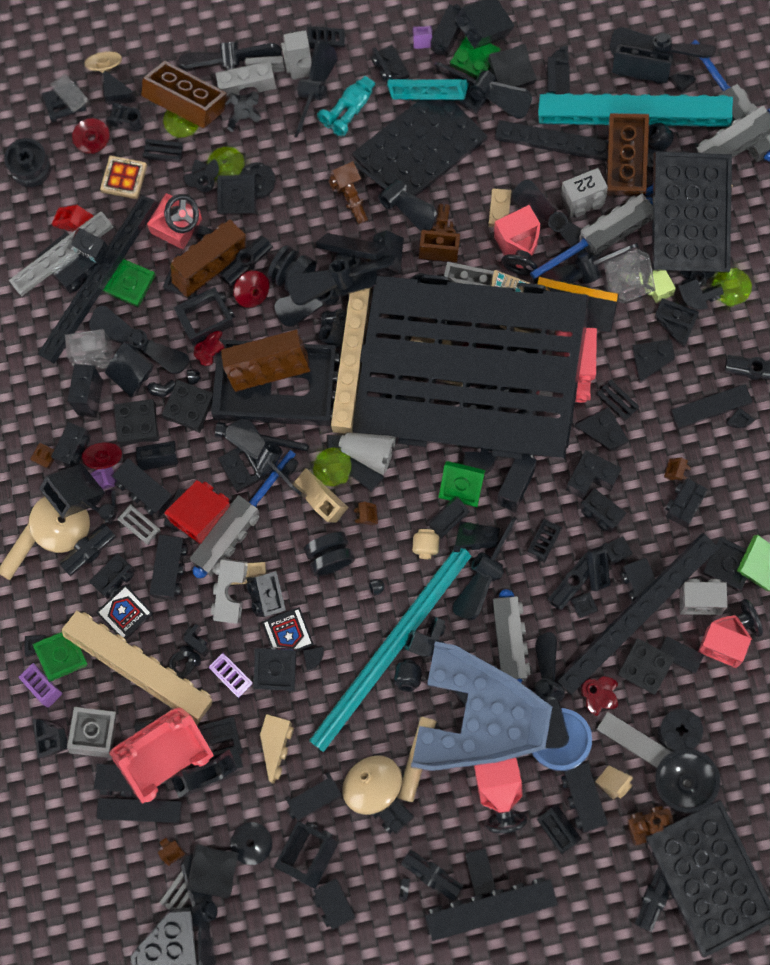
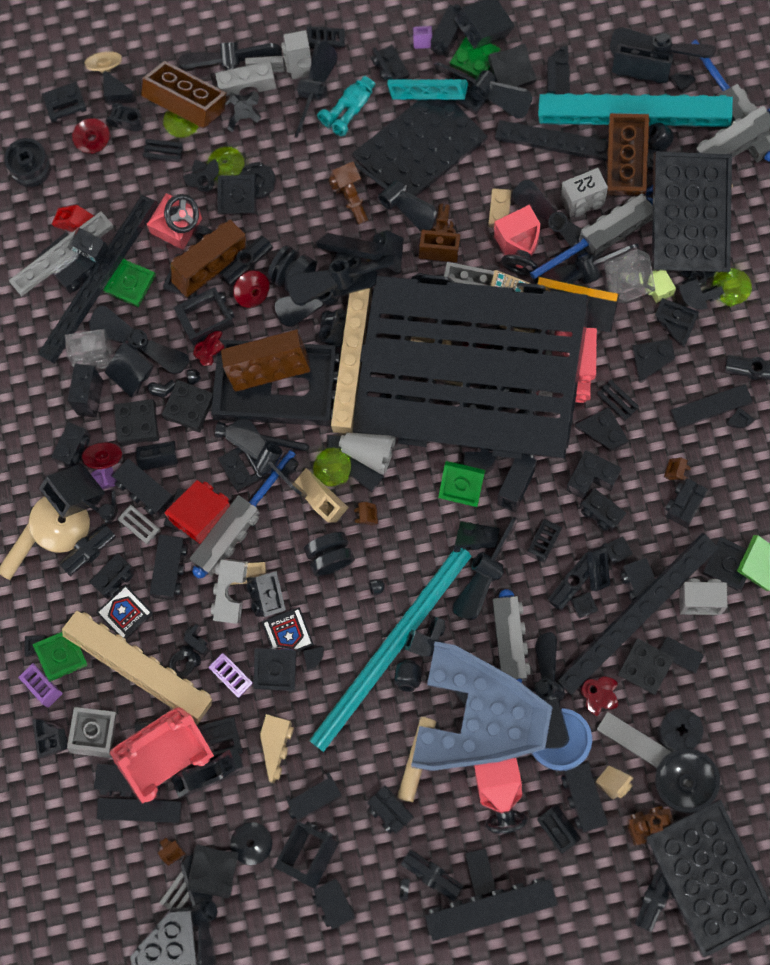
(42, 456): reddish brown tile -> none
(69, 93): clear slope -> none
(123, 177): tile -> none
(372, 784): tan dish -> none
(425, 543): tan head -> none
(448, 517): black tile -> none
(727, 637): coral piece -> none

